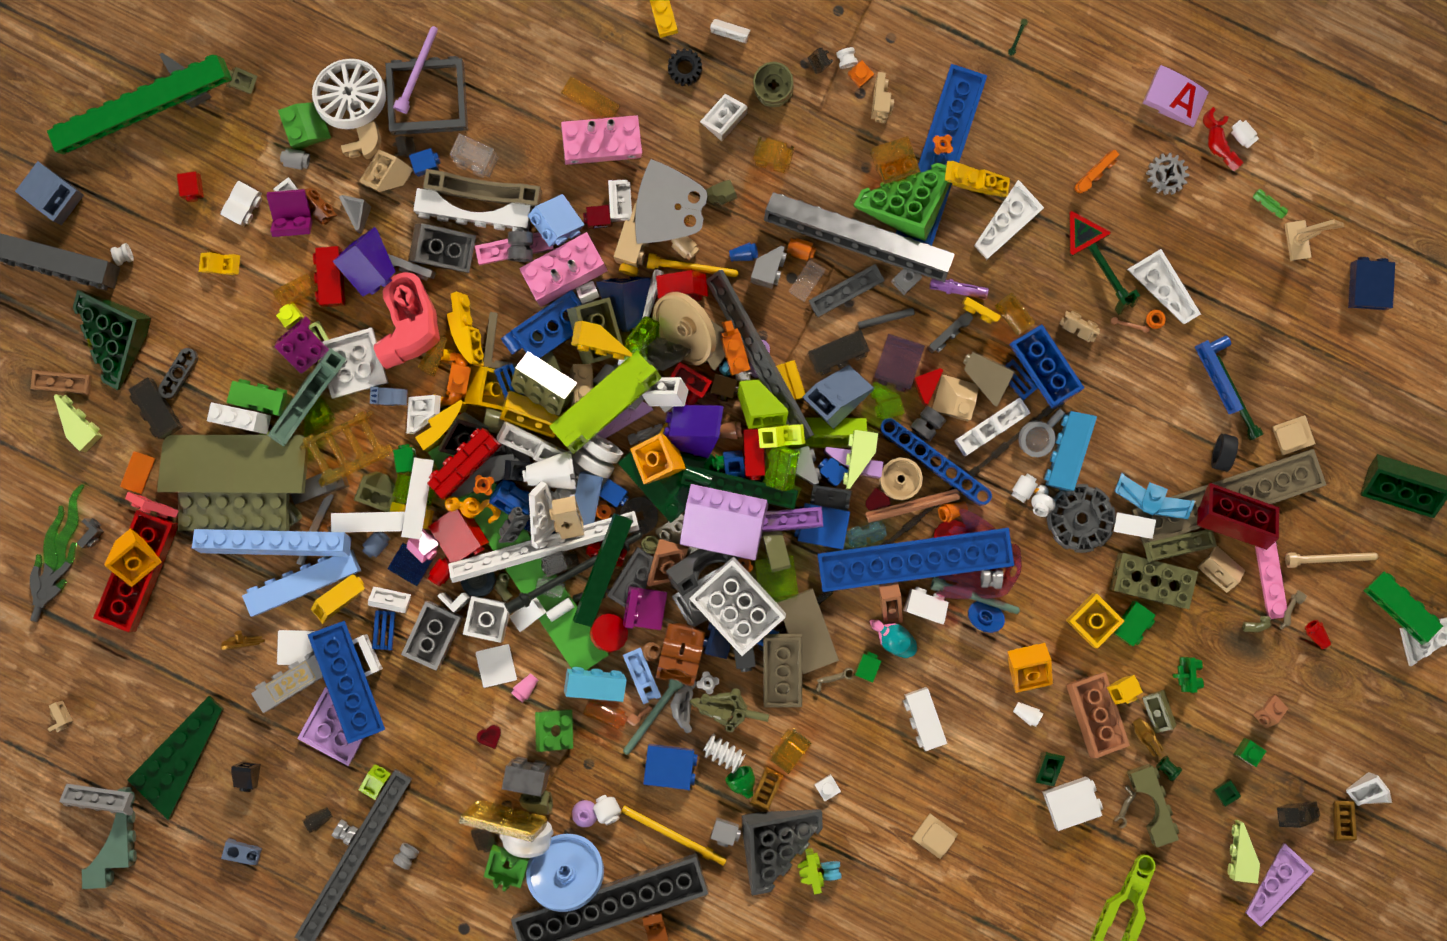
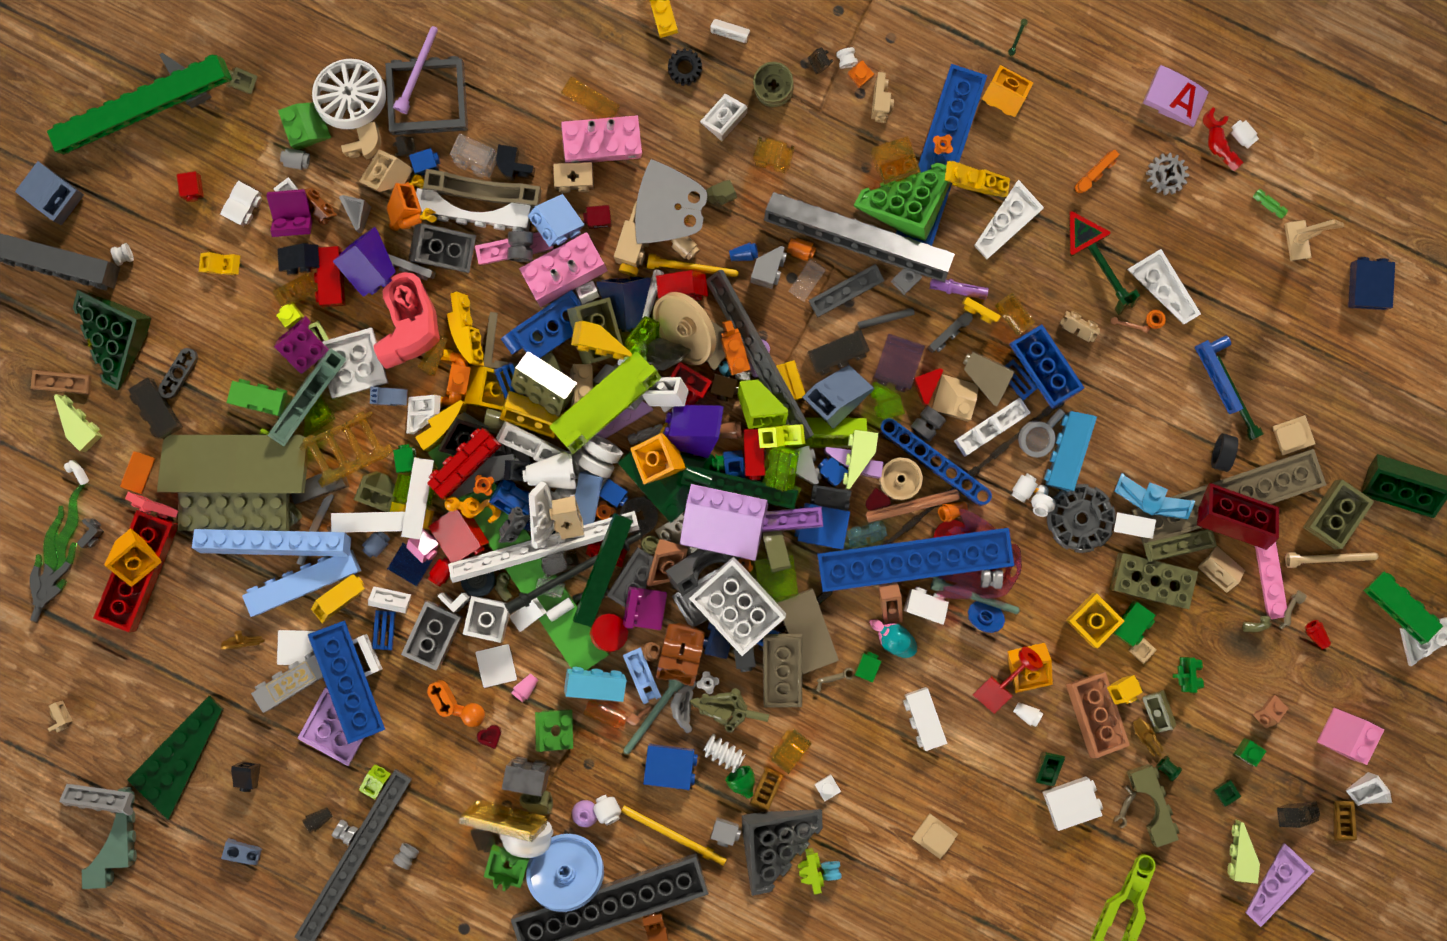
(77, 470): none -> white arm
(239, 418): white brick -> none
(298, 258): none -> black brick
(404, 206): none -> orange torso
(471, 714): none -> orange beam
(507, 163): none -> black brick
(565, 171): none -> tan brick
(620, 200): white hinge -> none
(994, 694): none -> red piece
(1007, 91): none -> light orange slope
(1142, 651): none -> tan tile
(1338, 514): none -> olive brick
(1350, 736): none -> bright pink slope

